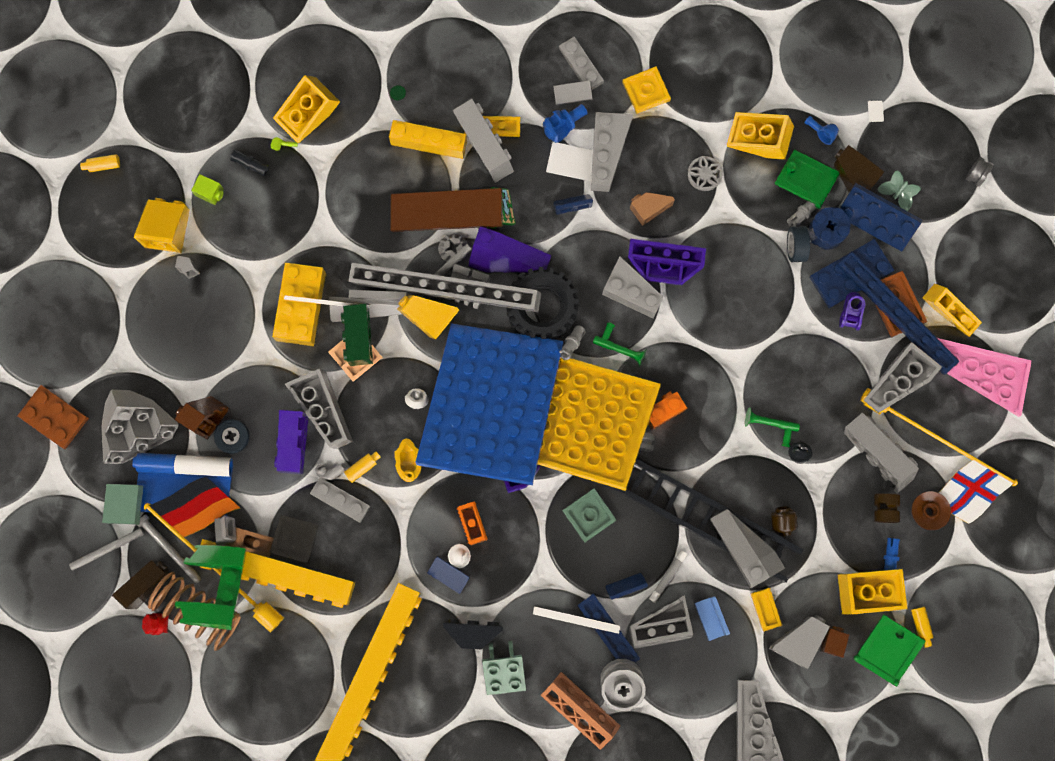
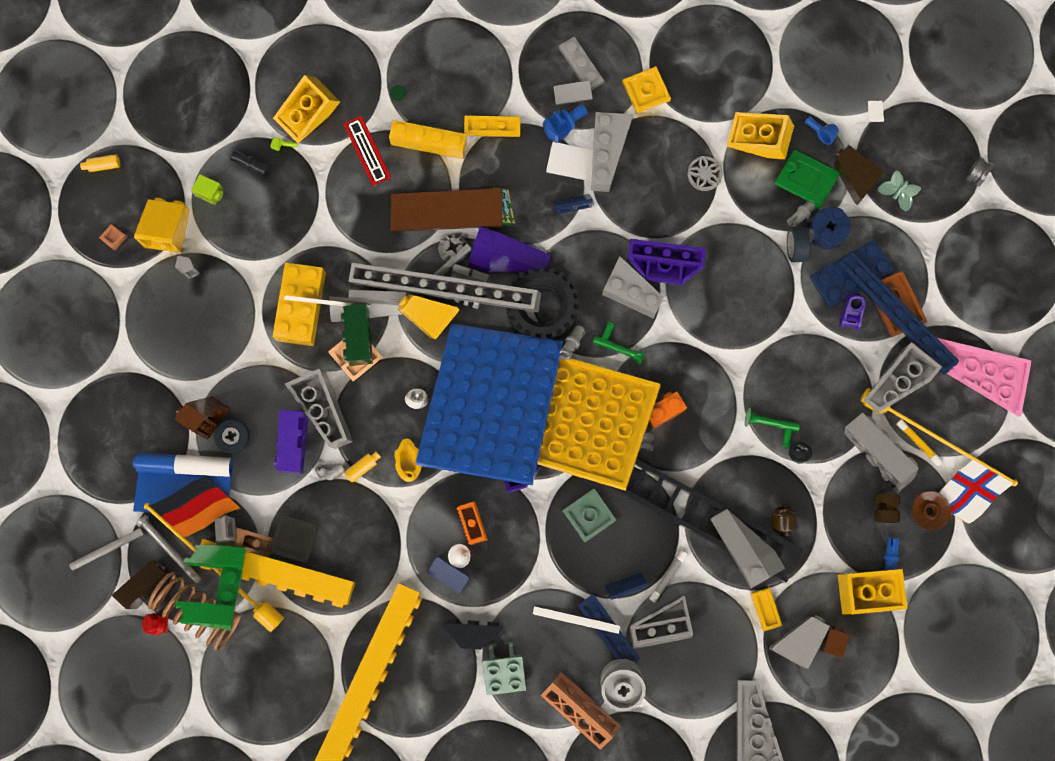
(53, 417): dark orange plate -> none
(113, 237): none -> nougat tile
(122, 504): sand green tile -> none
(133, 426): light grey brick -> none
(340, 500): light grey plate -> none
(367, 151): none -> sticker
(483, 140): light grey wedge -> none
(649, 206): medium nougat slope -> none
(711, 618): medium blue panel -> none
(880, 217): dark blue plate -> none
(888, 654): green container -> none
(919, 442): none -> yellow bar
(922, 625): yellow cylinder -> none
(952, 309): yellow slope -> none

